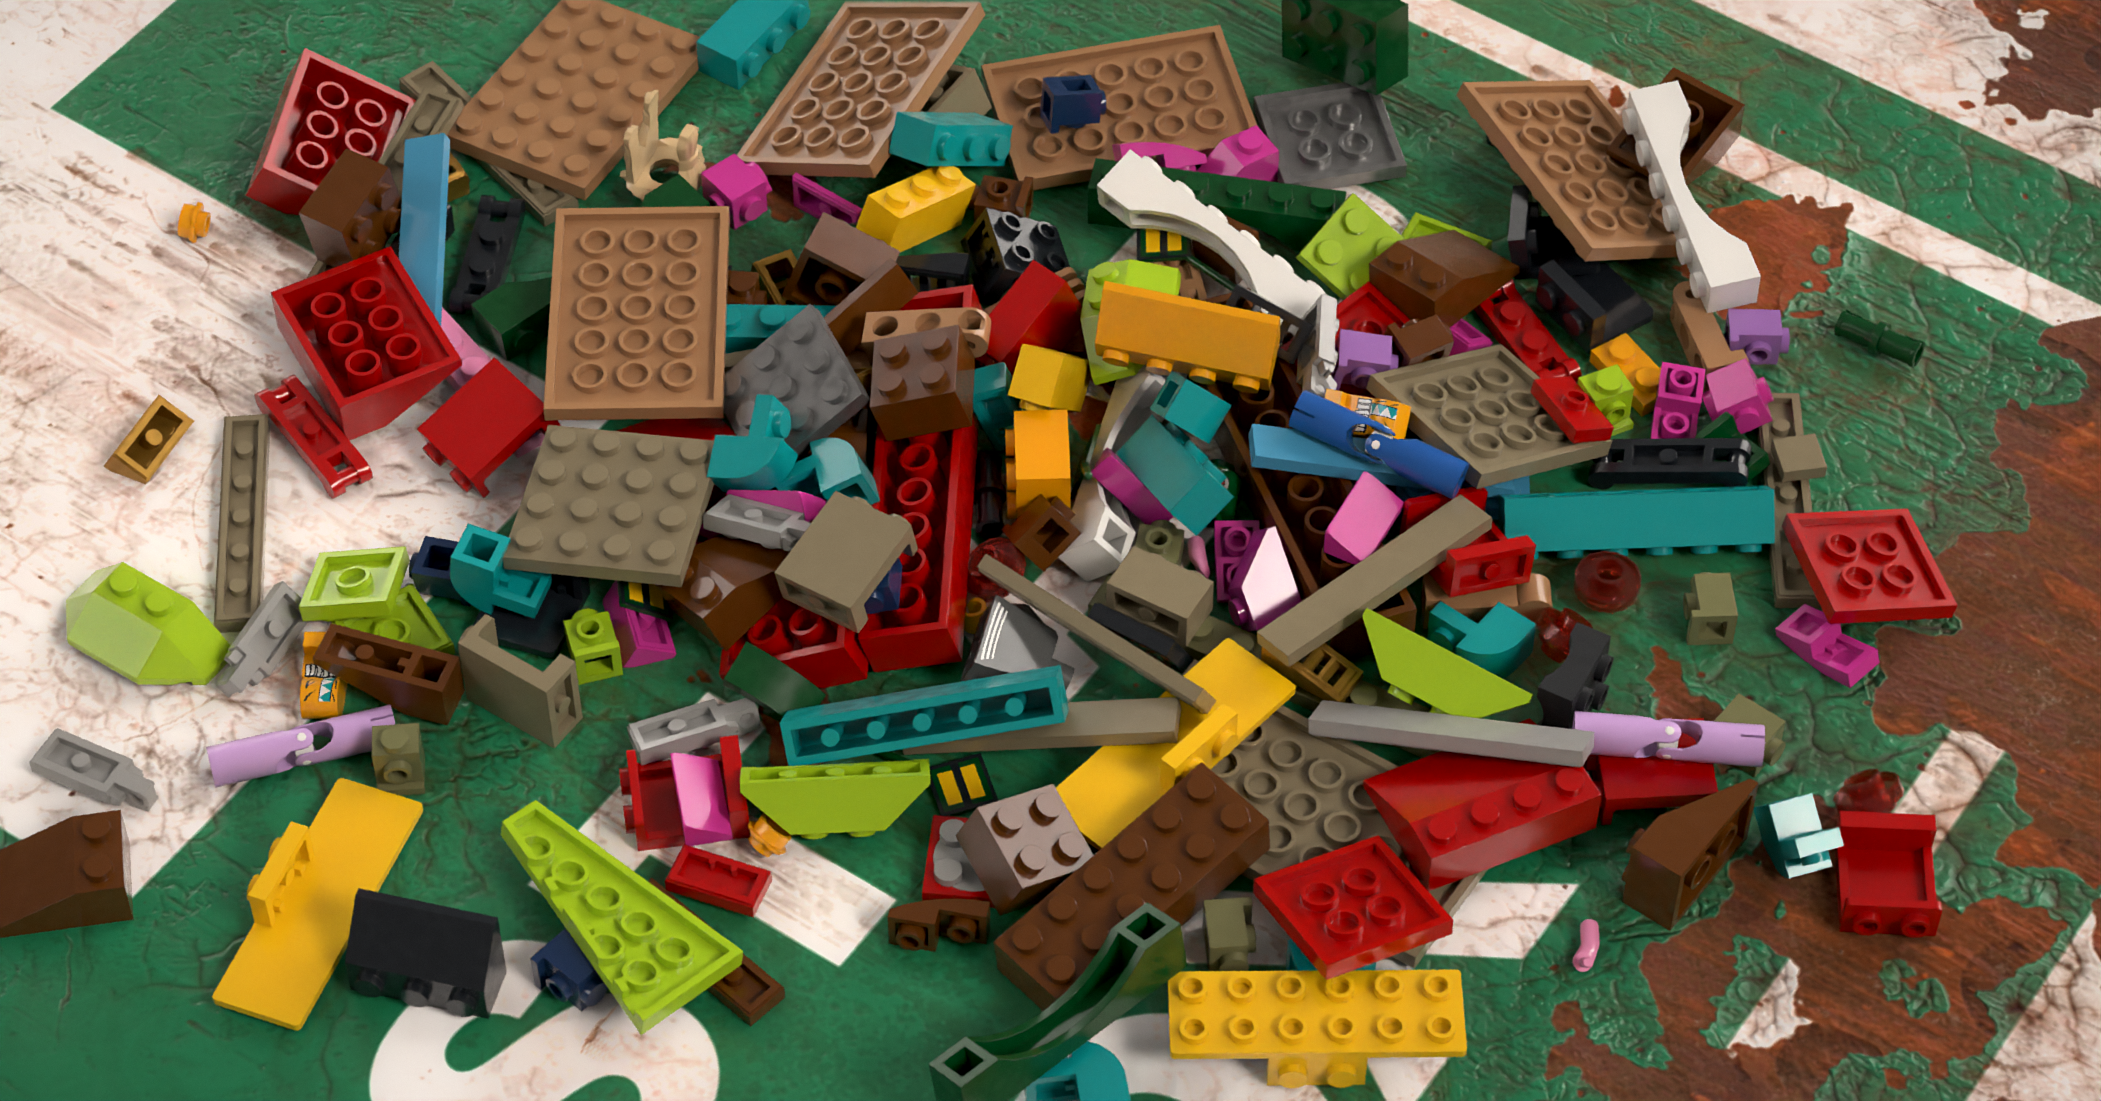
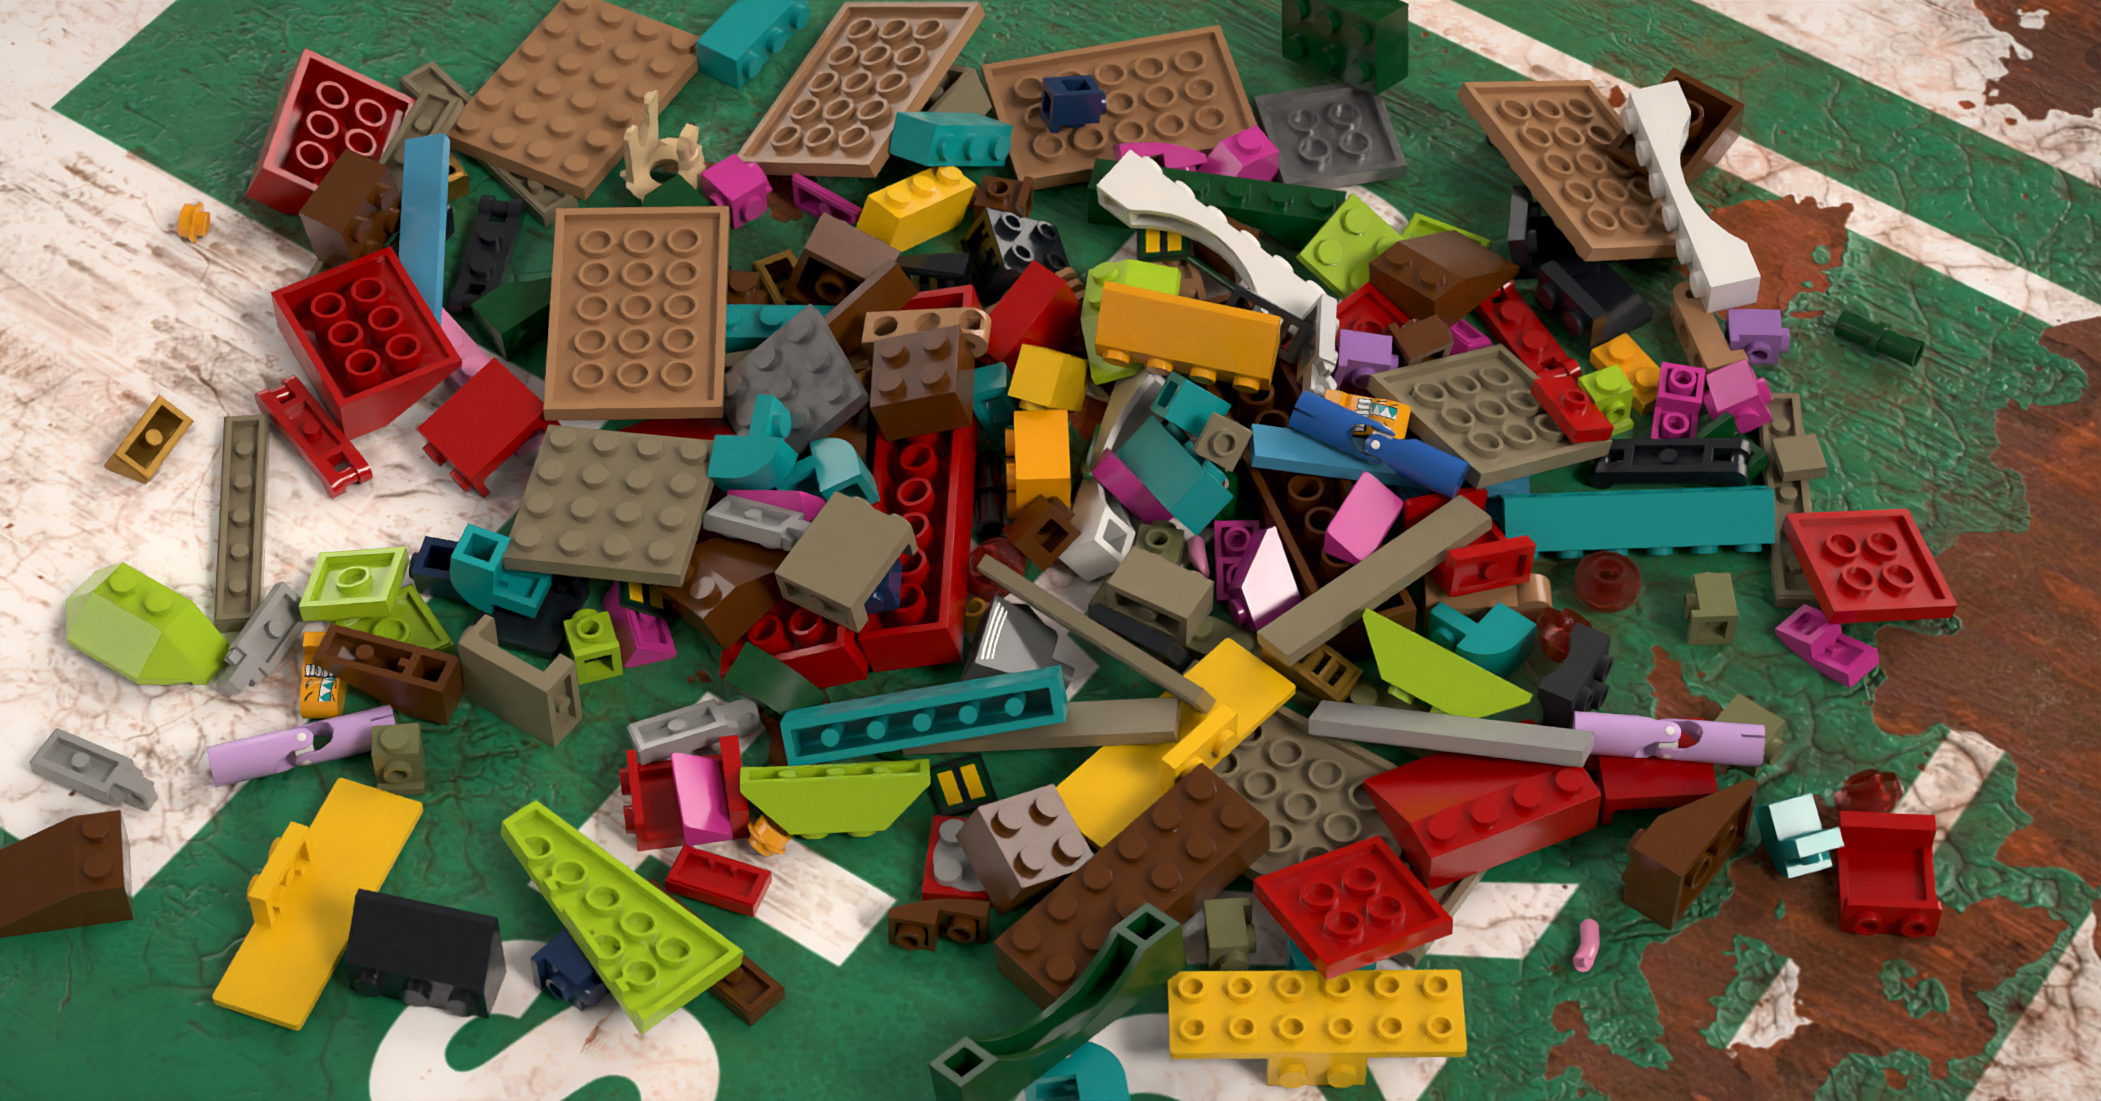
(1223, 441): none -> dark tan bracket

